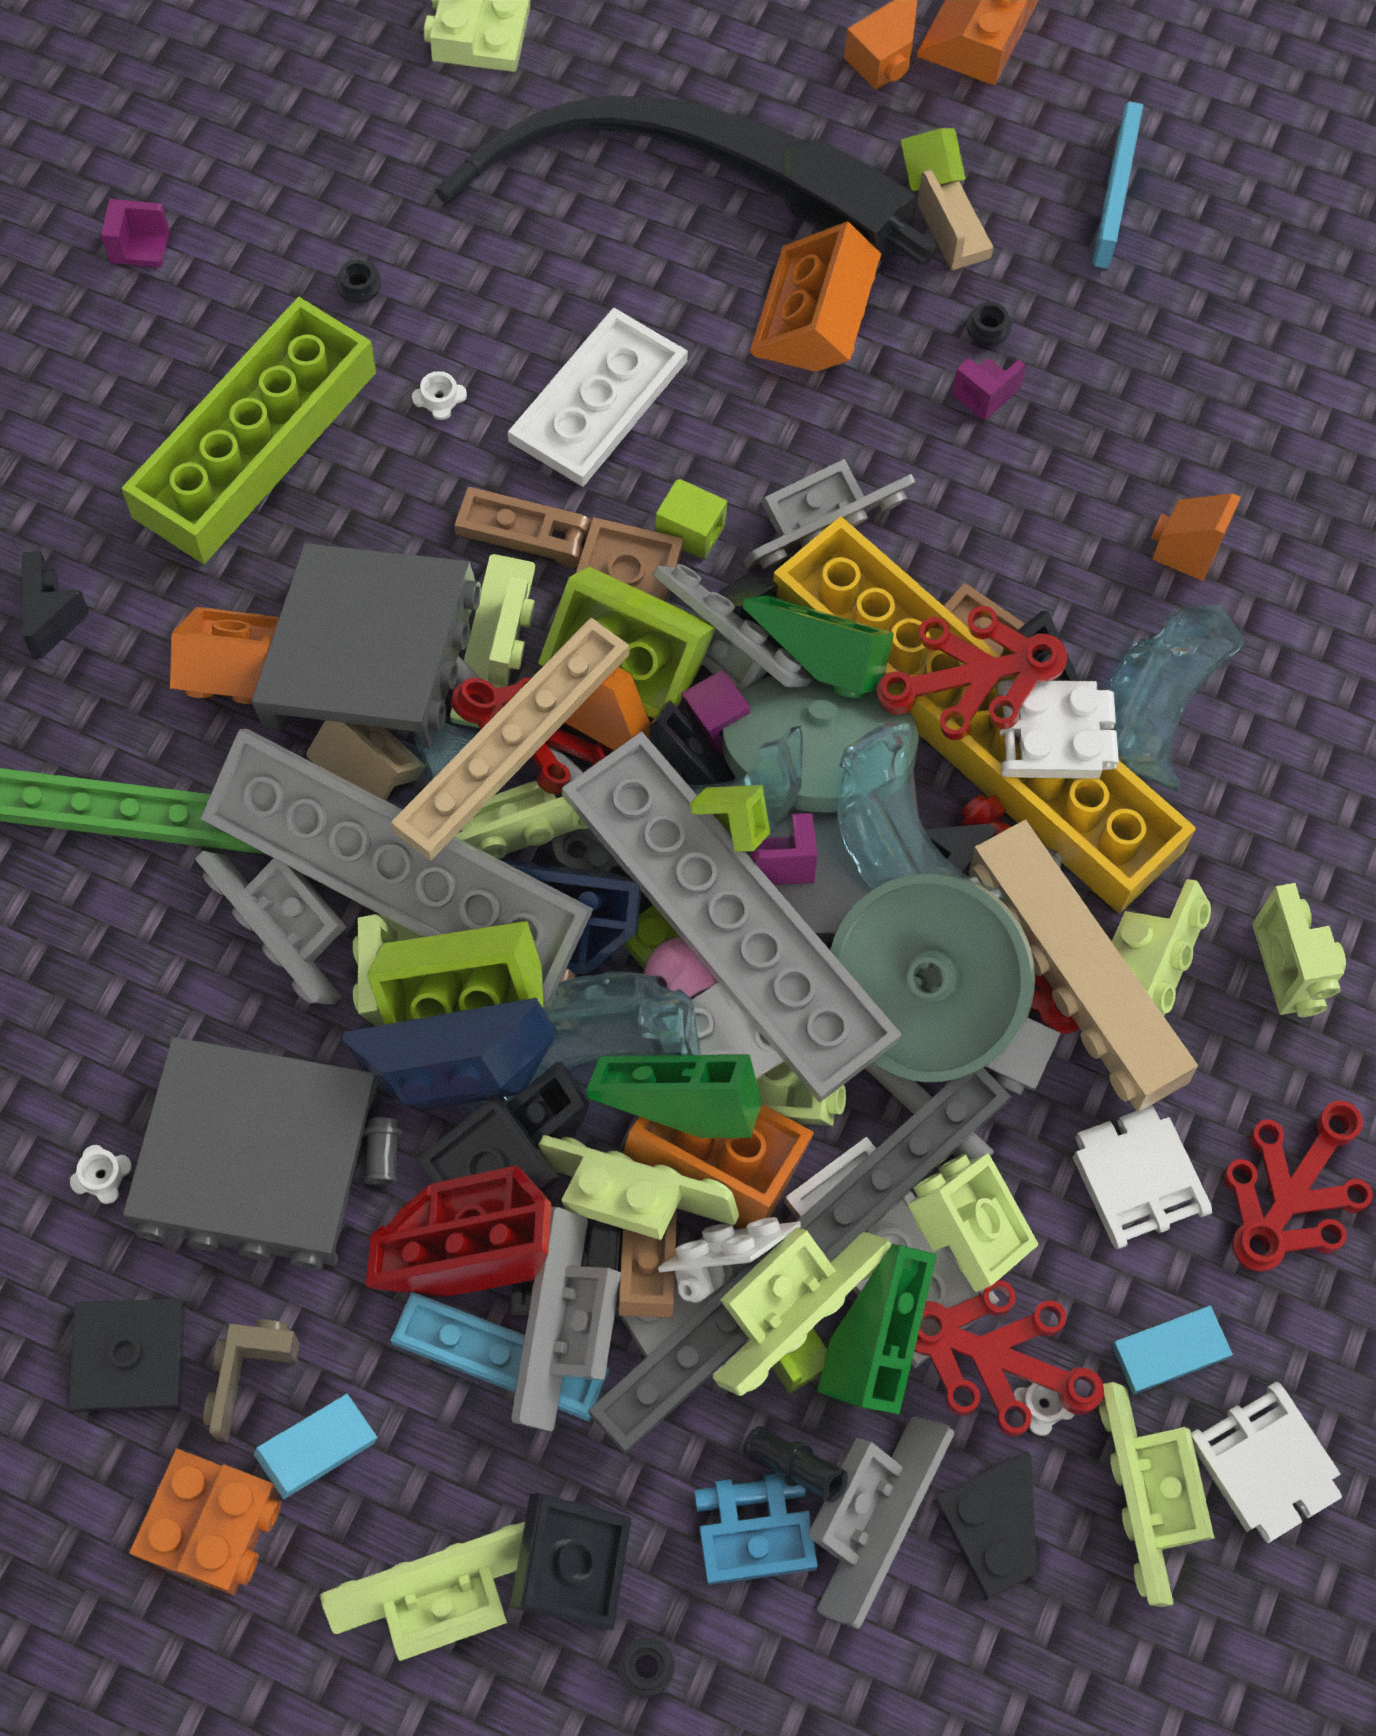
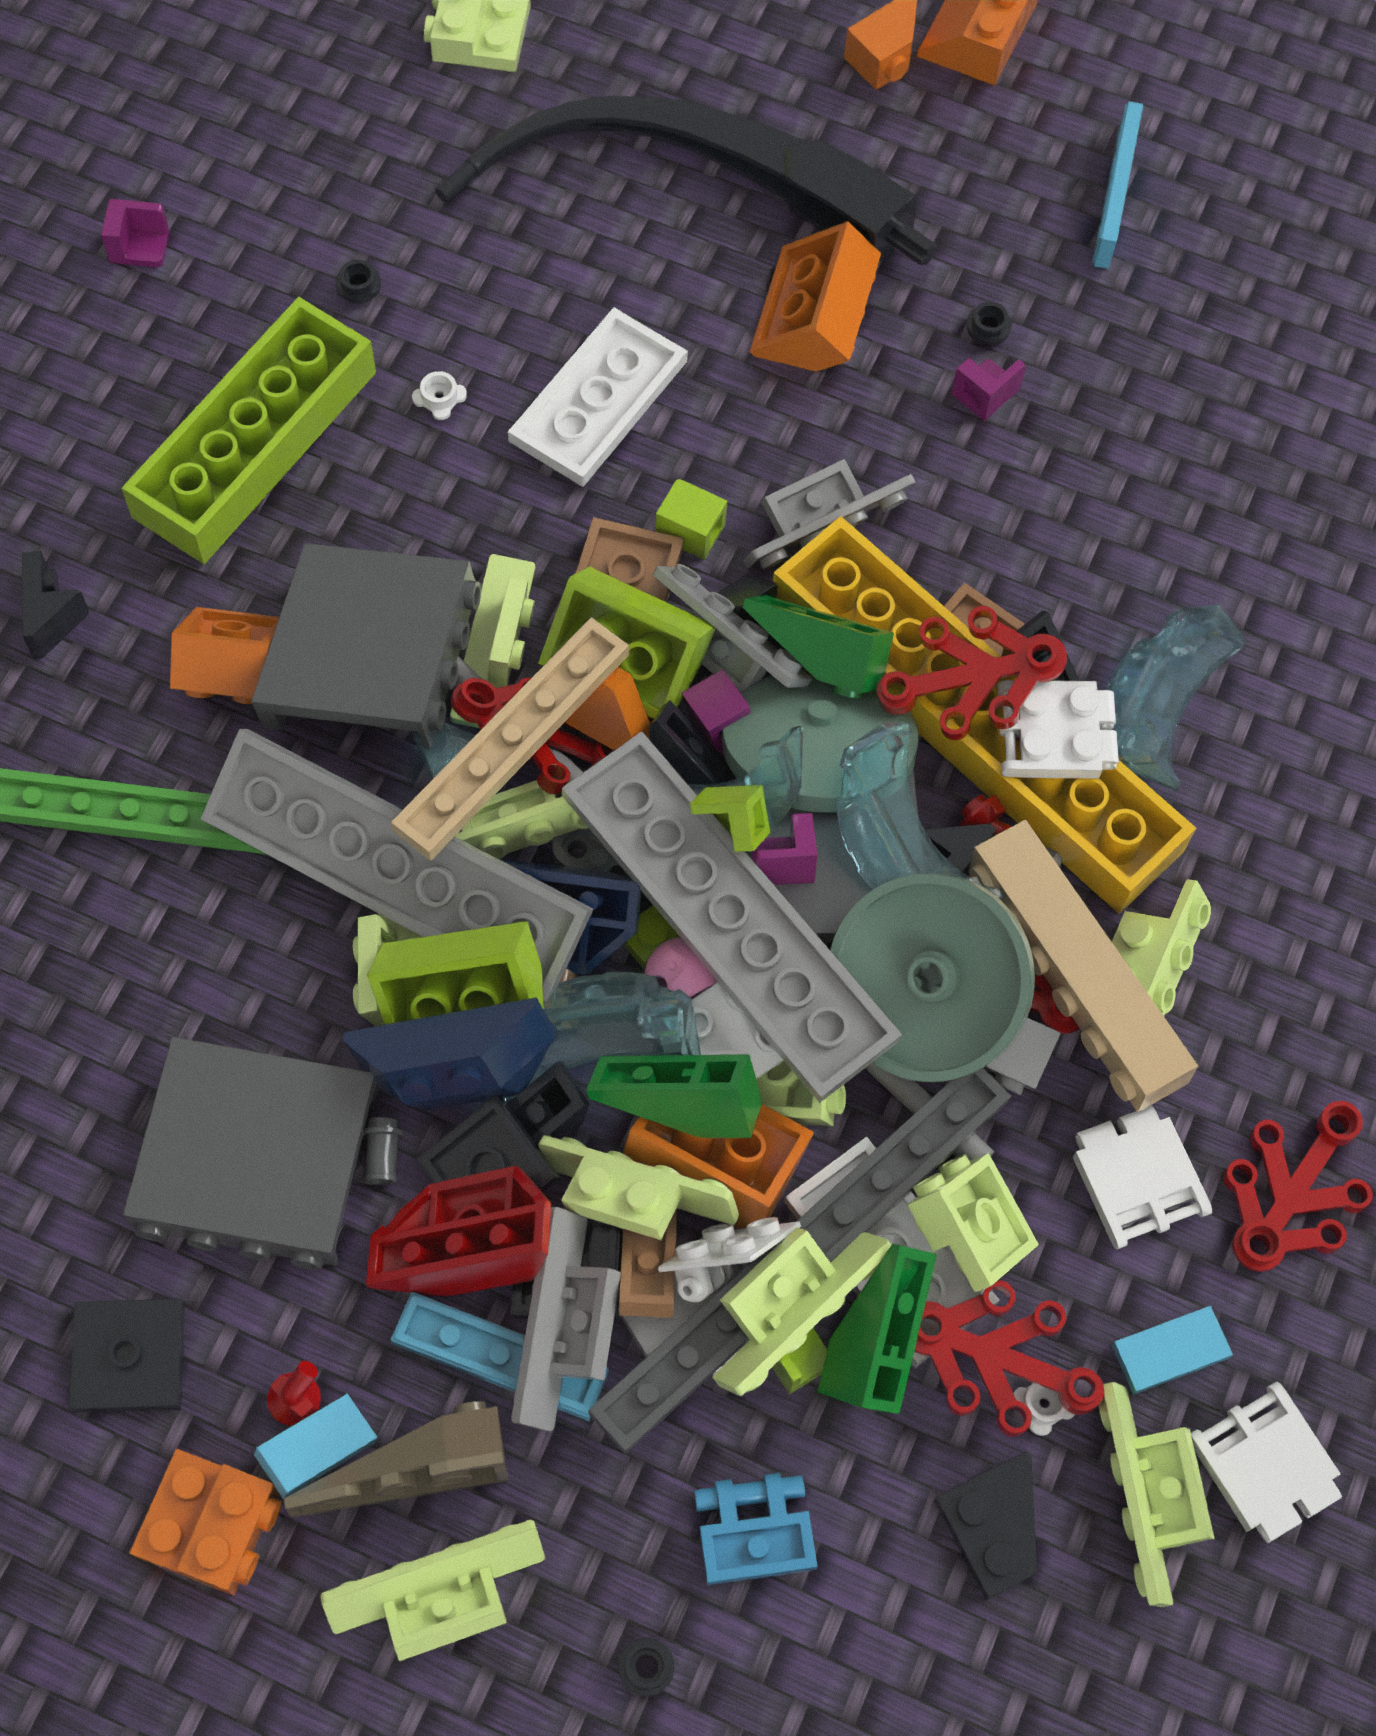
(91, 1162): white plate -> none
(265, 1341): dark tan bracket -> none
(285, 916): light grey bracket -> none
(295, 1395): none -> red plate
(364, 756): tan panel -> none
(436, 1458): none -> dark tan wedge
(522, 526): medium nougat plate -> none
(571, 1562): black plate -> none
(795, 1464): black pin -> none
(875, 1514): light grey bracket -> none
(933, 151): lime panel -> none
(953, 222): tan panel -> none
(1194, 533): orange slope -> none
(1298, 960): yellowish green plate -> none

